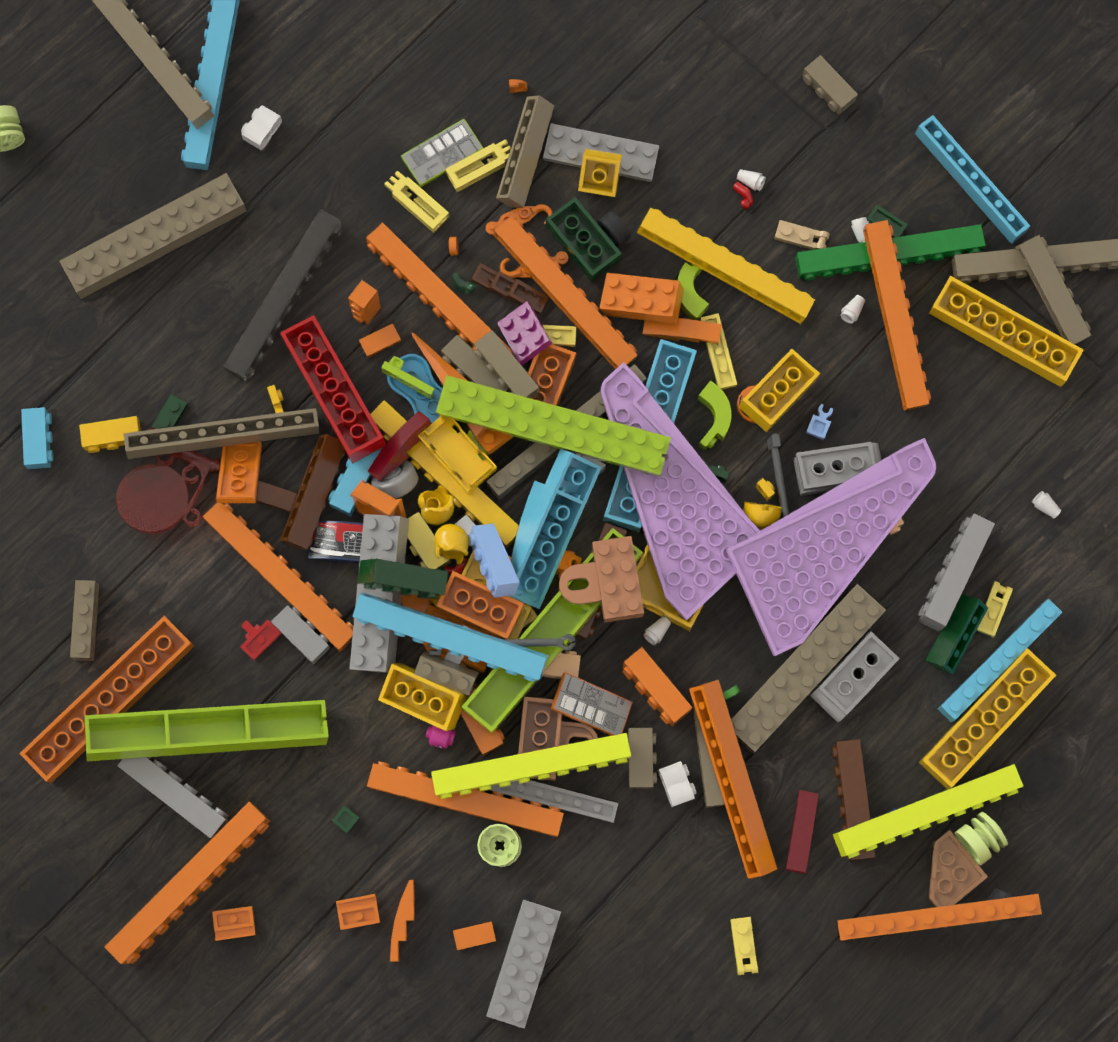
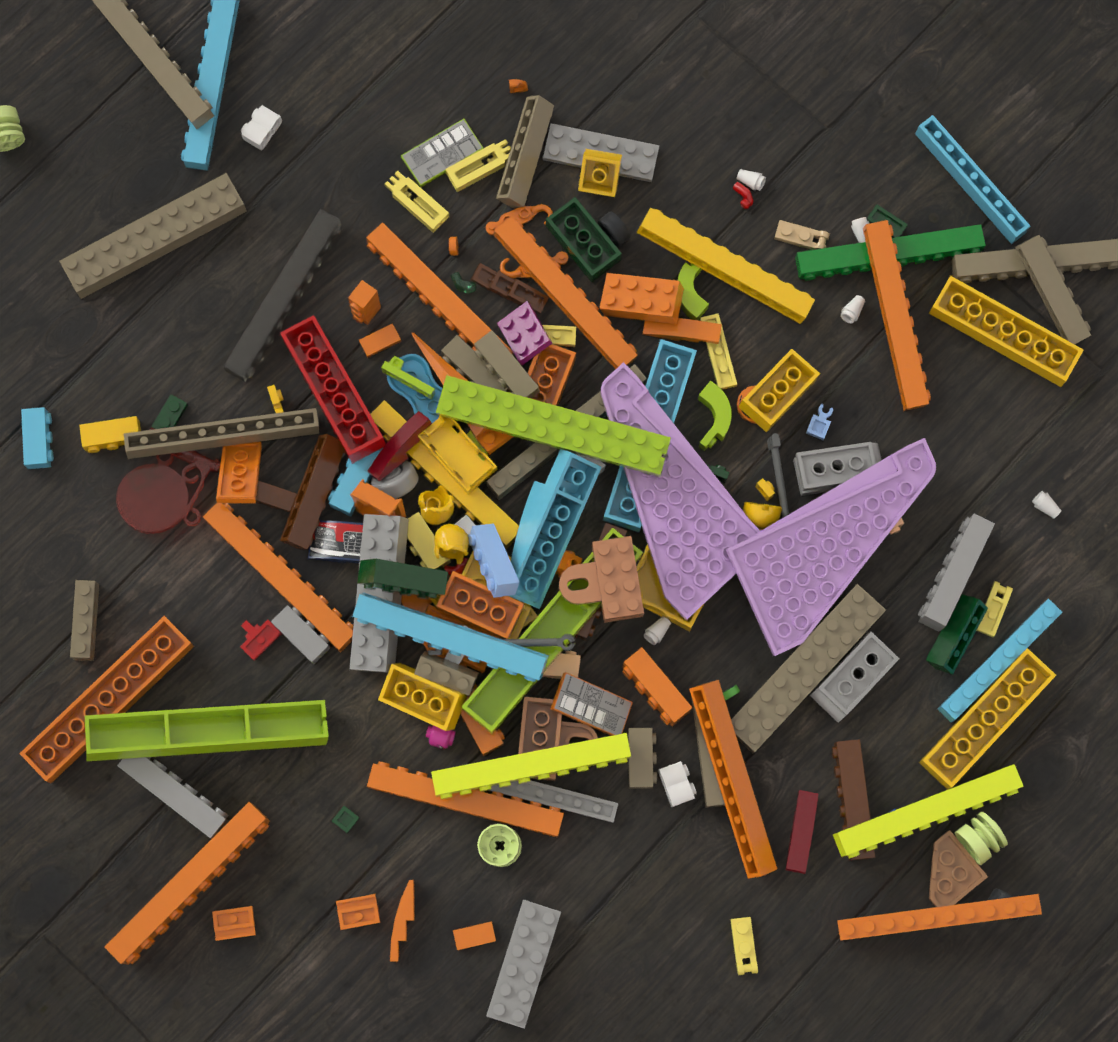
(829, 85): dark tan brick -> none

